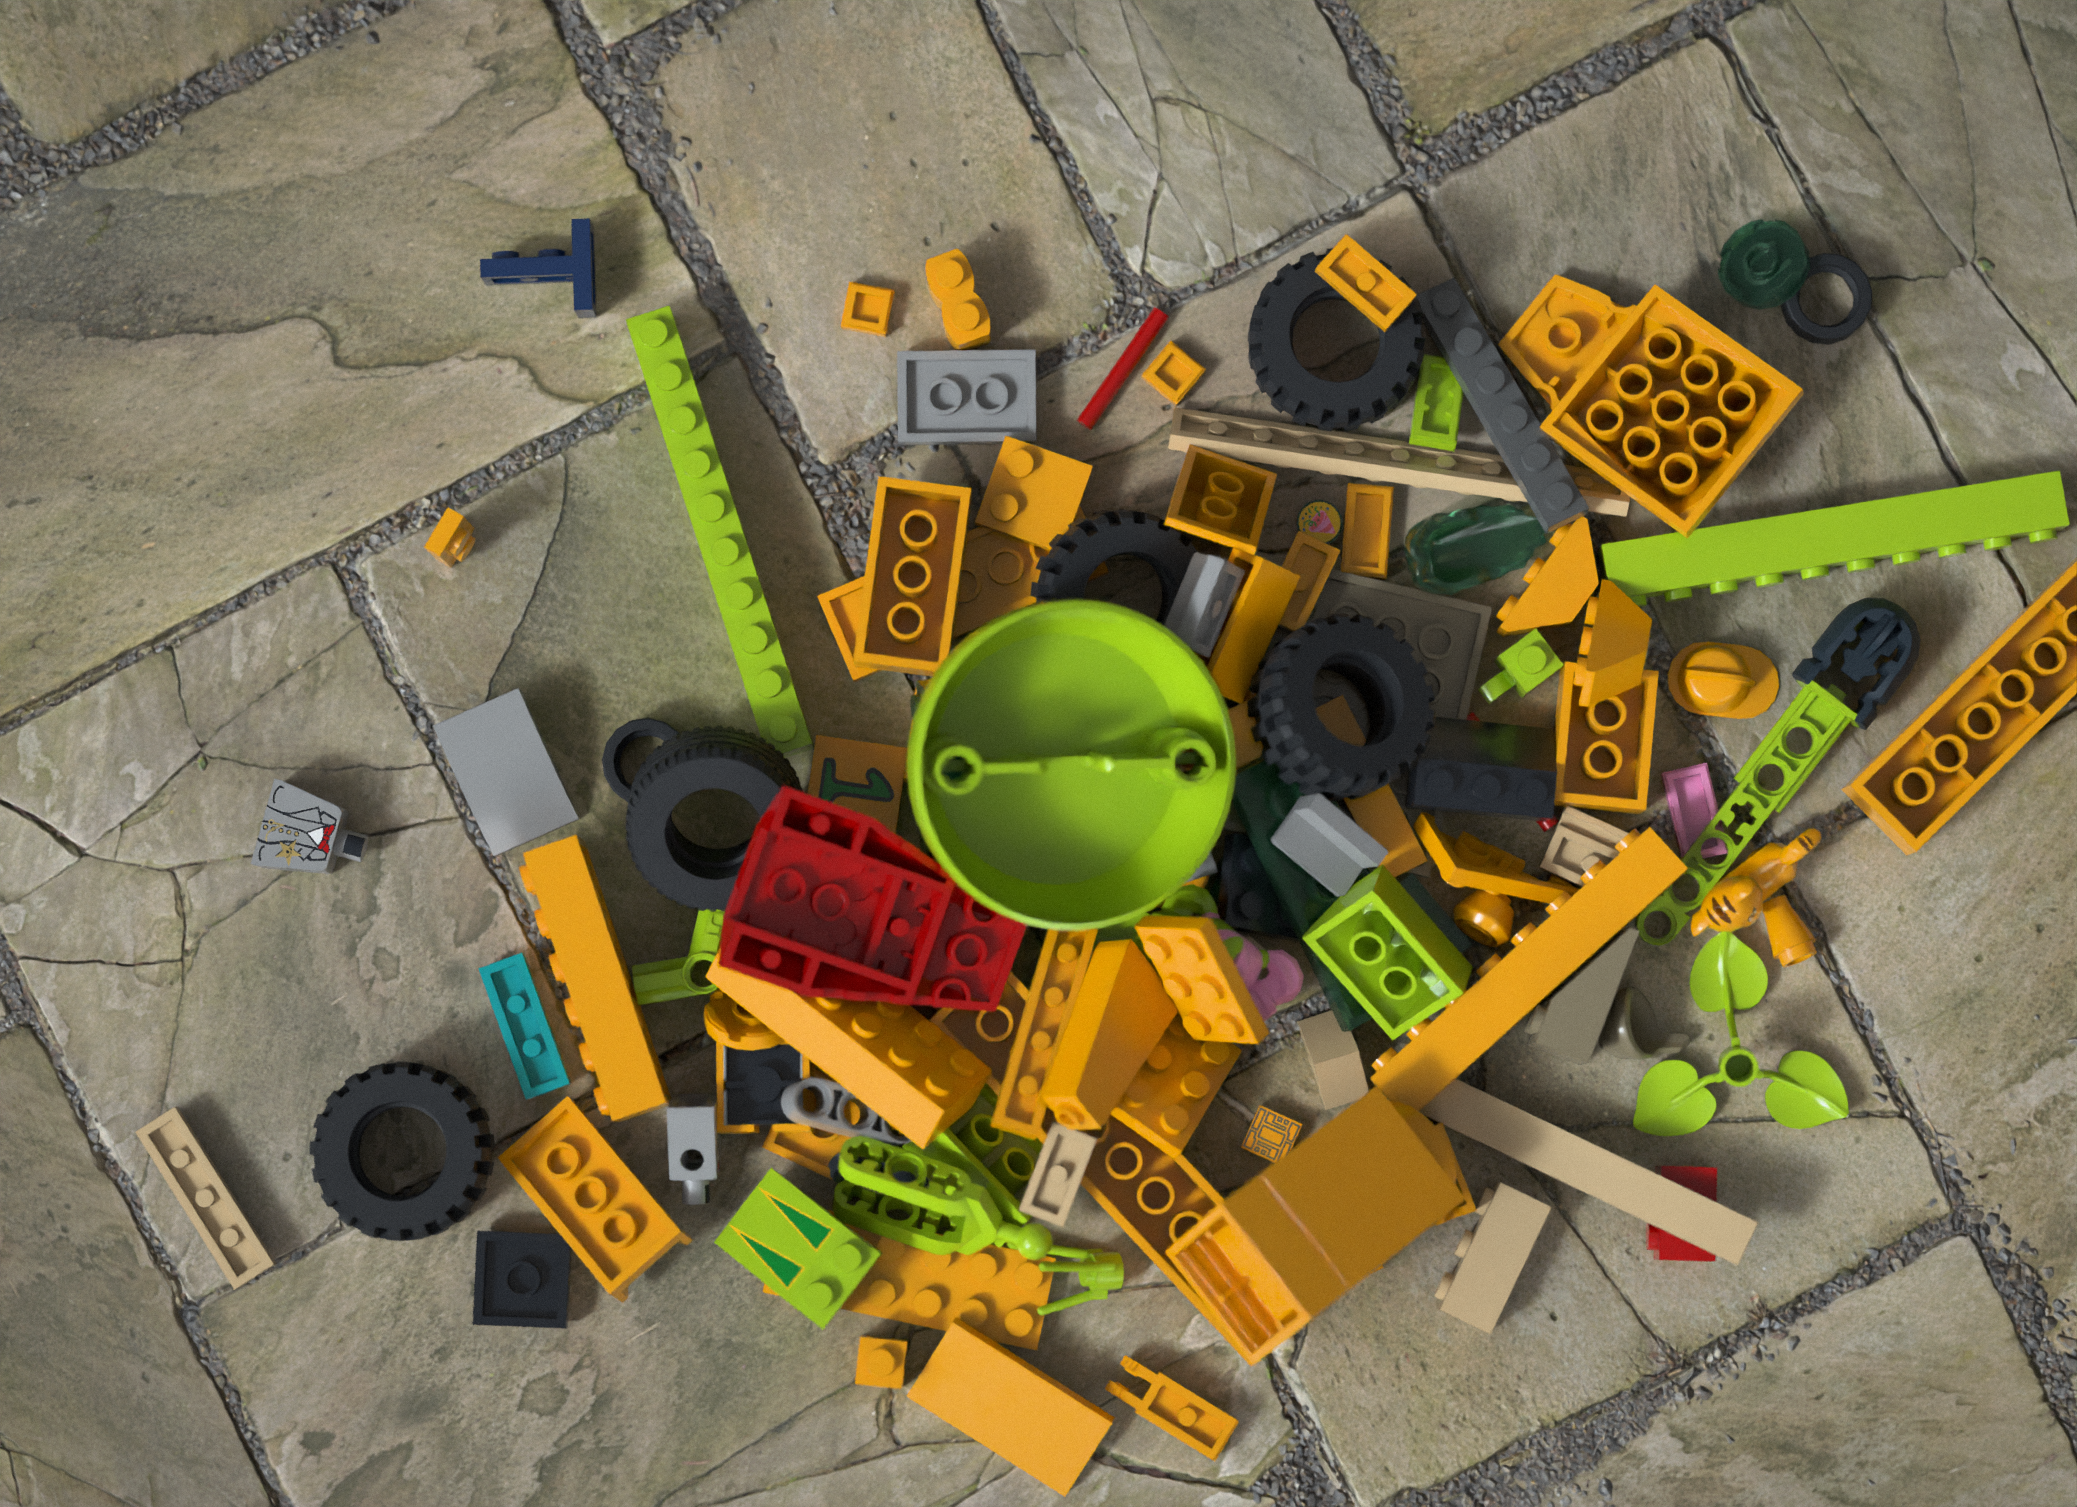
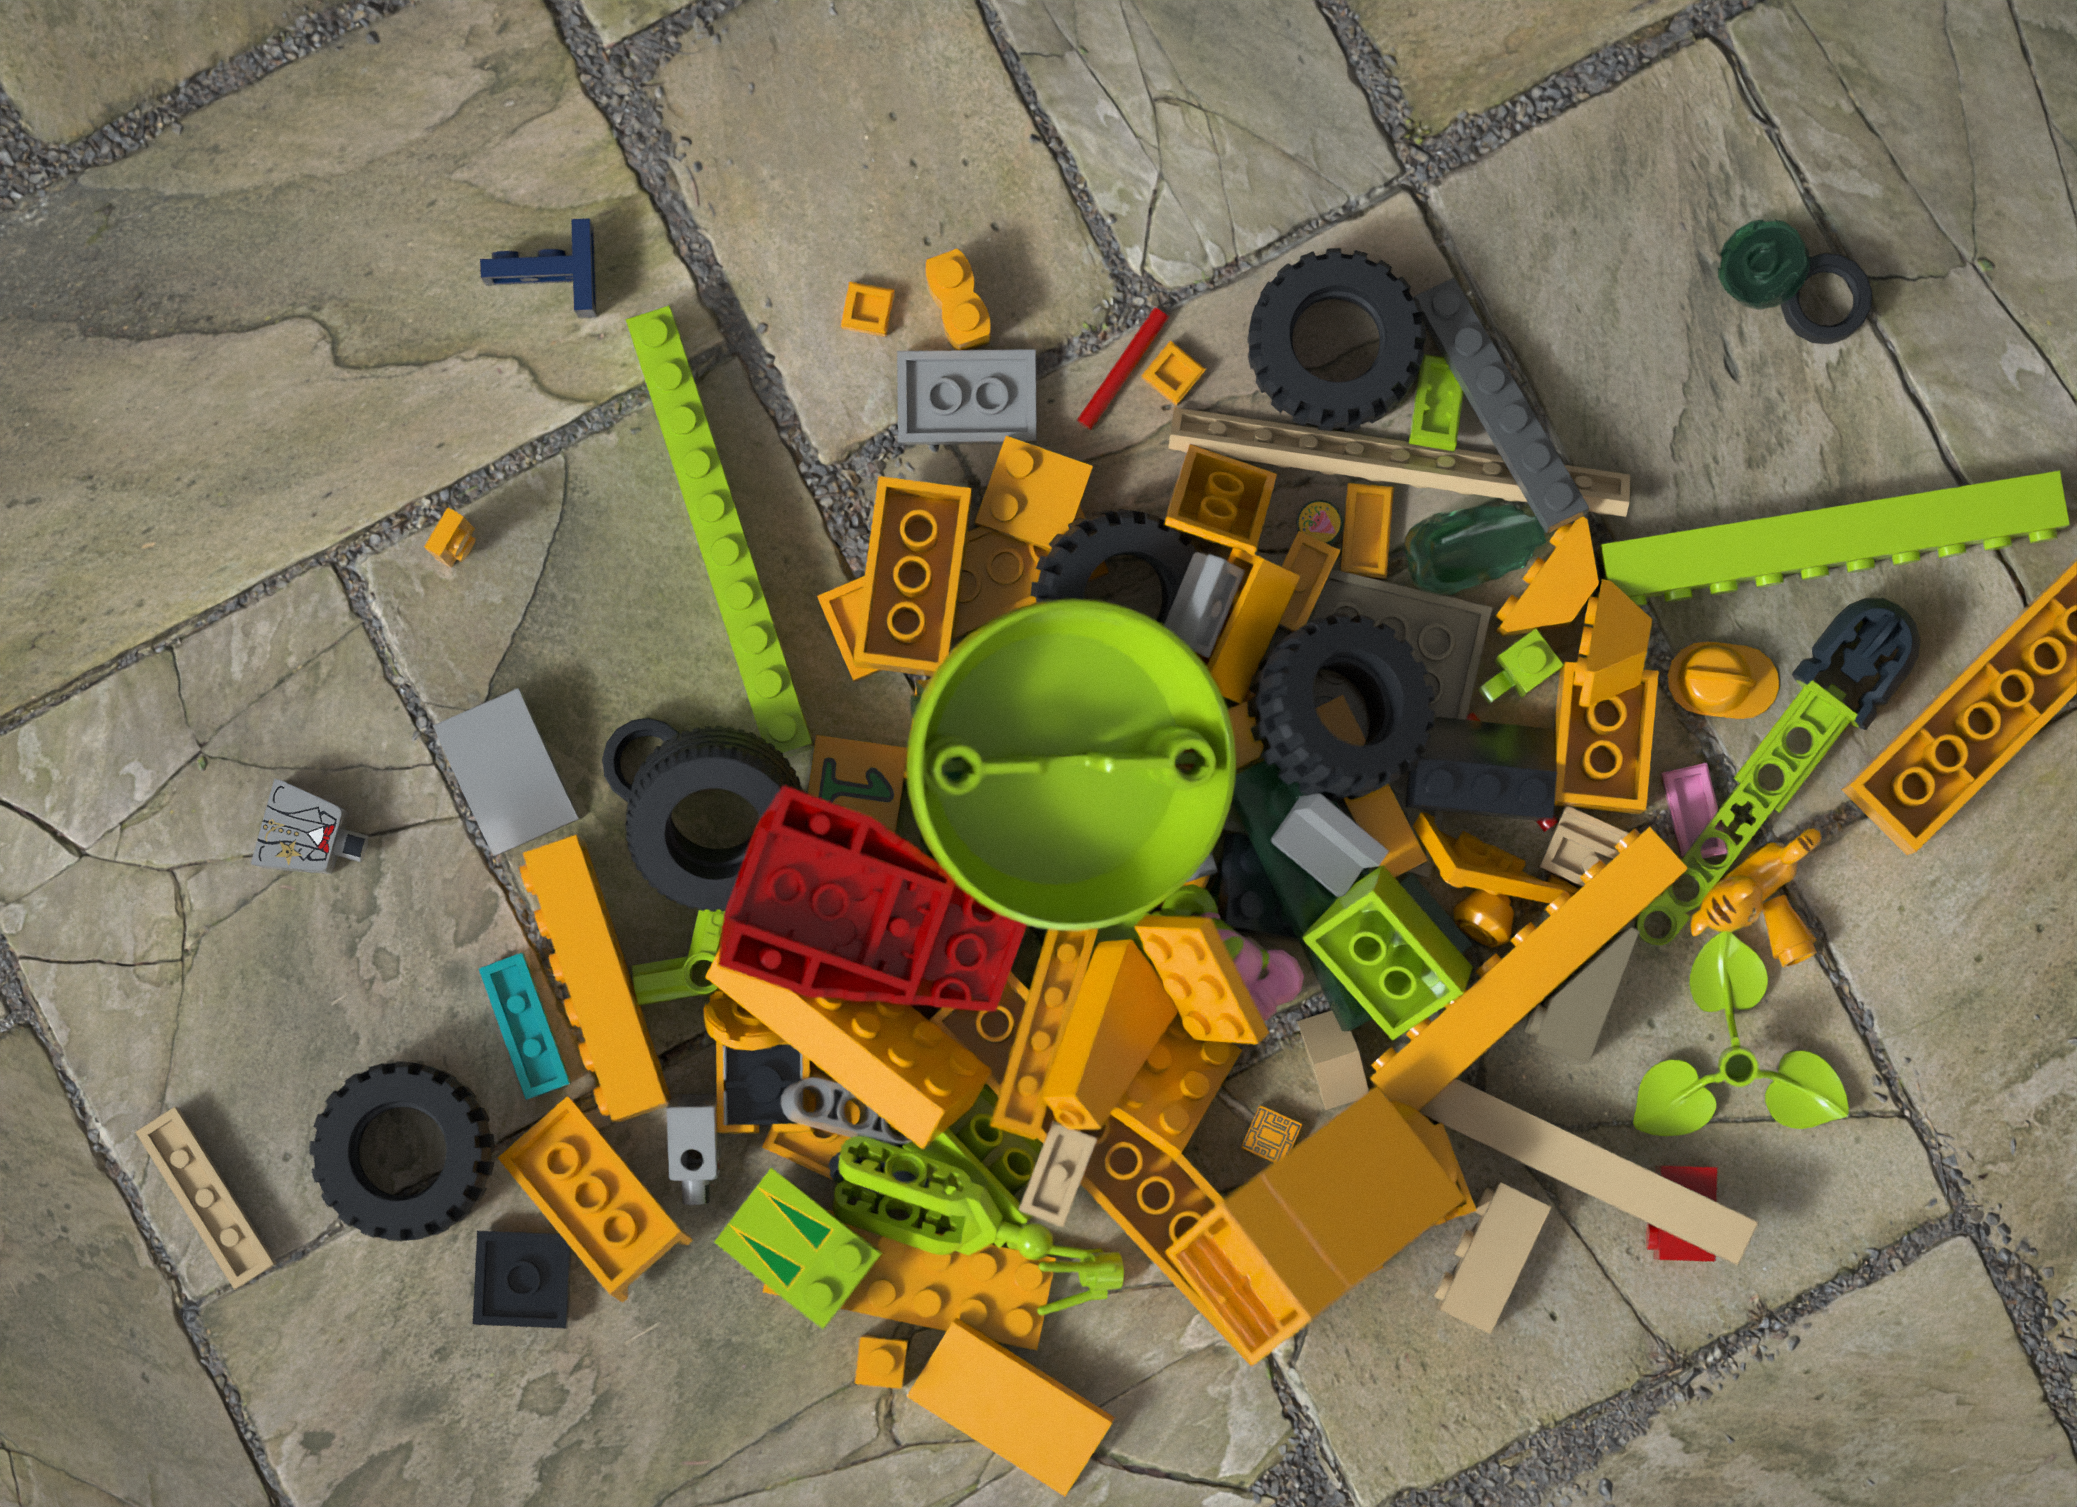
(1177, 1410): light orange hinge -> none
(1365, 283): light orange plate -> none
(1633, 1029): dark tan hat -> none
(1648, 394): light orange wedge -> none

